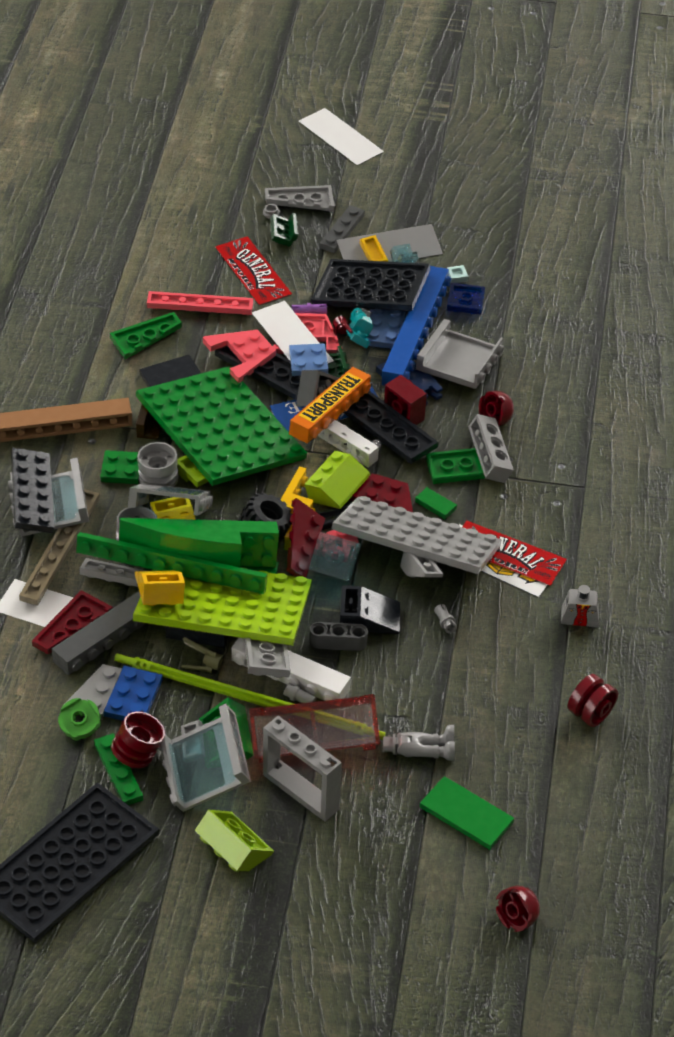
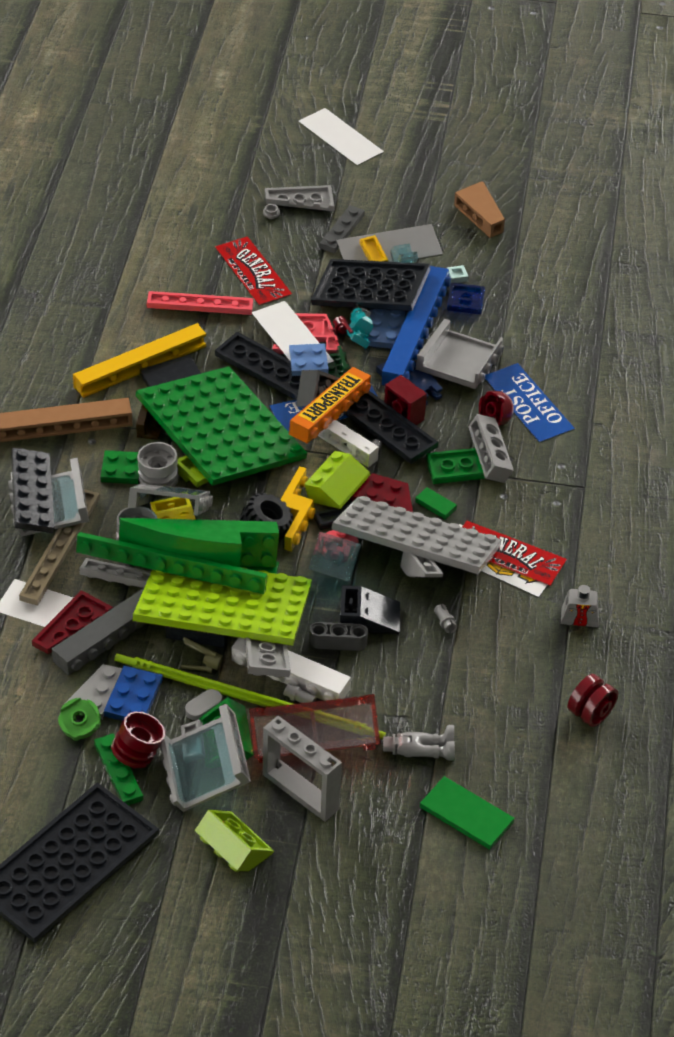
(128, 364): none -> yellow tile
(142, 335): green wing -> none
(160, 587): yellow slope -> none
(202, 704): none -> light grey tile
(249, 348): coral wing -> none
(284, 230): dark green bracket -> none
(303, 537): dark red wing -> none
(310, 308): medium lavender pin -> none
(480, 208): none -> medium nougat slope
(517, 907): dark red cylinder -> none
(529, 402): none -> blue sticker

